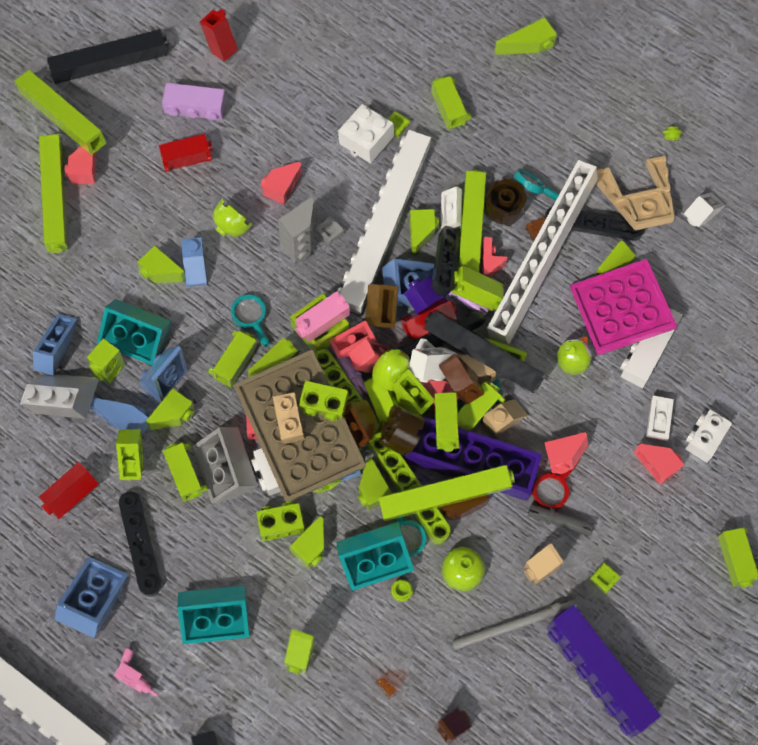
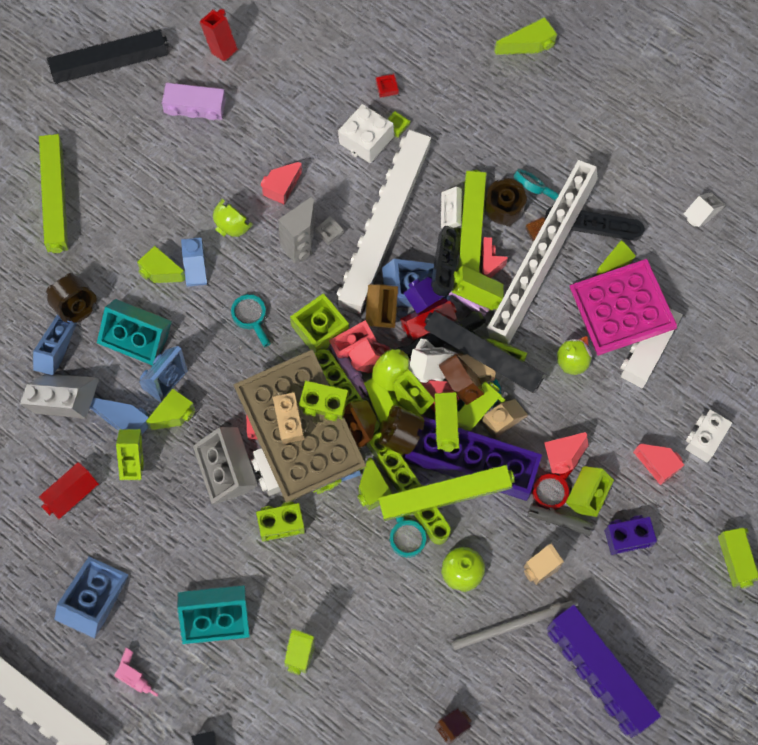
(60, 112): lime brick -> none
(71, 298): none -> dark brown brick
(81, 167): coral slope -> none
(105, 361): lime brick -> none
(144, 564): black piece -> none
(183, 471): lime brick -> none
(185, 152): red brick -> none
(234, 358): lime brick -> none
(279, 353): lime brick -> none
(310, 544): lime slope -> none
(322, 317): bright pink brick -> none
(374, 556): teal slope -> none
(386, 688): clear orange tile -> none
(387, 85): none -> red plate
(401, 590): lime plate -> none
(422, 228): lime slope -> none
(449, 102): lime brick -> none
(464, 508): reddish brown slope -> none
(590, 491): none -> lime brick
(605, 578): lime tile -> none
(632, 540): none -> dark purple brick
(645, 207): tan wing -> none
(659, 418): white plate -> none
(672, 133): lime plate -> none

